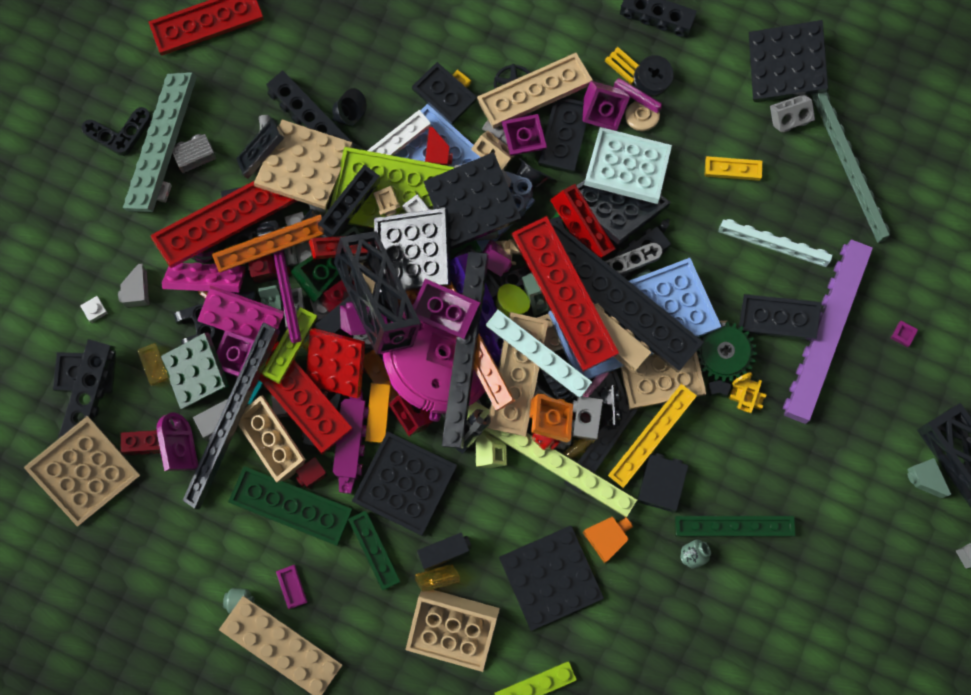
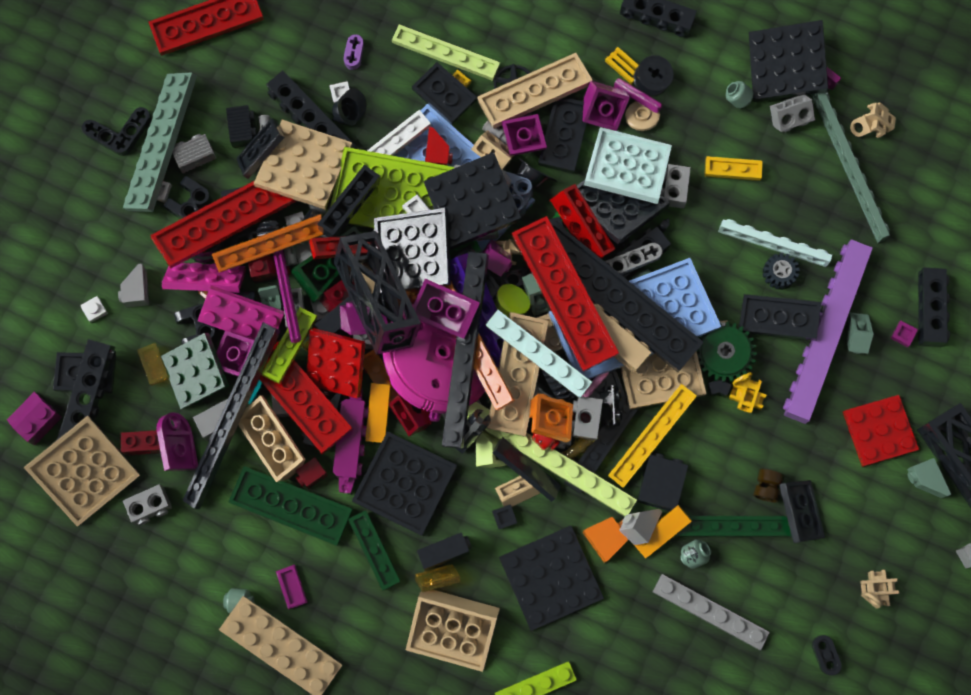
(34, 419): none -> magenta slope
(147, 499): none -> light grey brick
(192, 204): none -> black piece
(240, 125): none -> black brick
(338, 90): none -> white plate
(349, 51): none -> medium lavender beam
(387, 201): tan bracket -> none
(446, 52): none -> yellowish green plate
(504, 516): none -> black plate
(515, 491): none -> tan slope
(526, 469): none -> black tile
(640, 526): none -> light grey slope
(665, 530): none -> light orange tile
(679, 186): none -> light grey brick
(711, 612): none -> light grey plate
(739, 94): none -> sand green head
(768, 485): none -> dark brown wheel
(780, 264): none -> black wheel
(802, 511): none -> black plate
(827, 654): none -> black plate
(833, 79): none -> magenta plate
(859, 333): none -> sand green slope
(877, 120): none -> tan piece
(877, 593): none -> tan piece
(880, 430): none -> red plate
(926, 296): none -> black brick

